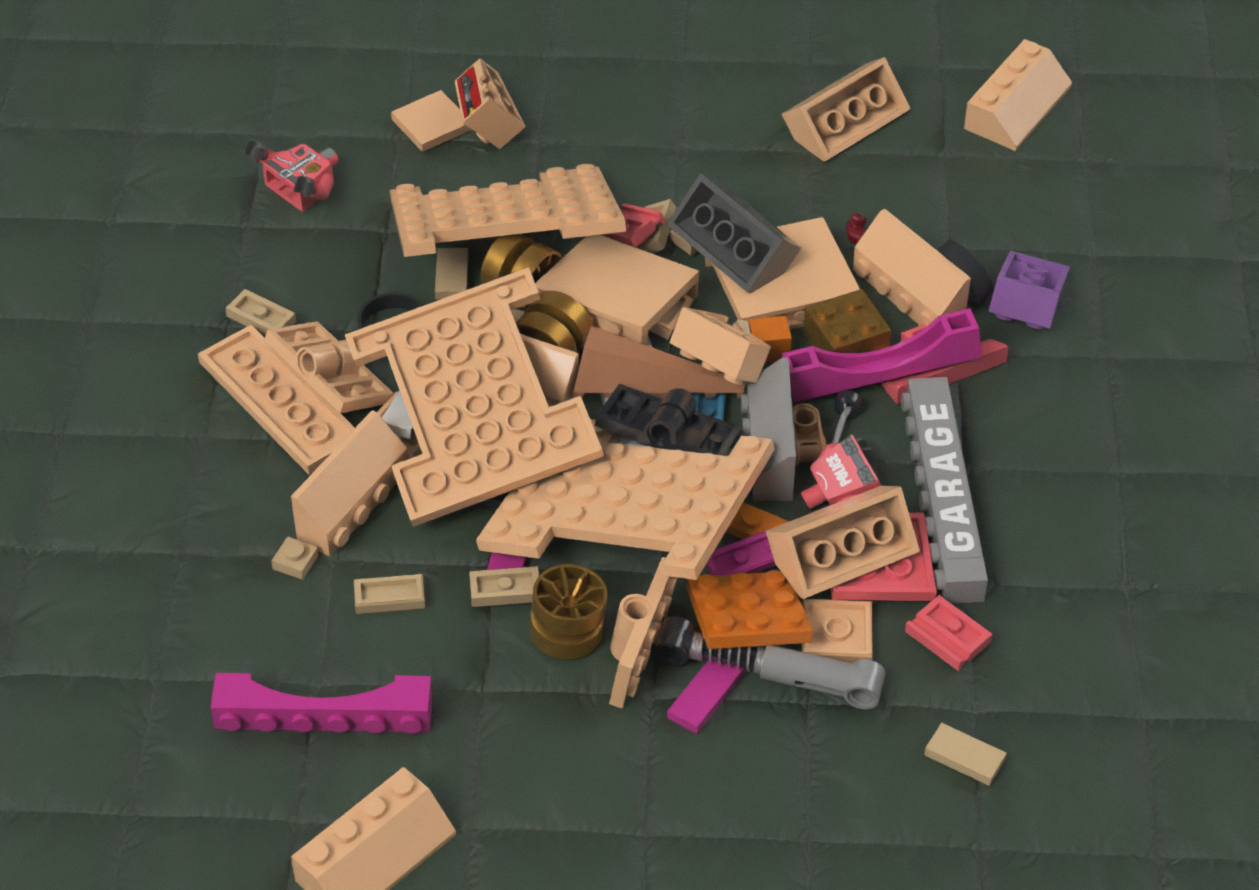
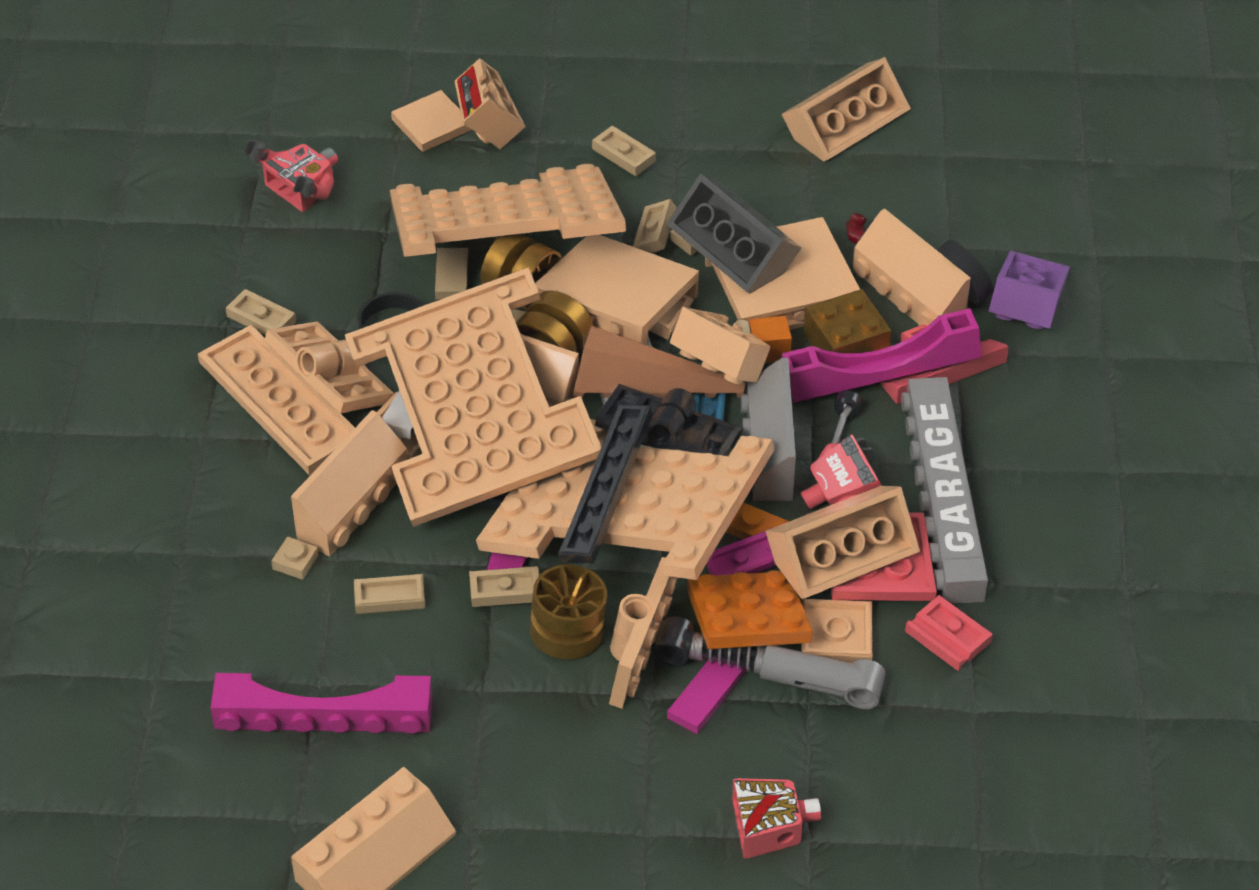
(605, 484): none -> black tile
(624, 150): none -> tan plate
(639, 225): coral plate -> none
(770, 814): none -> torso
(807, 433): medium nougat piece -> none
(965, 754): tan tile -> none
(1017, 96): light nougat slope -> none

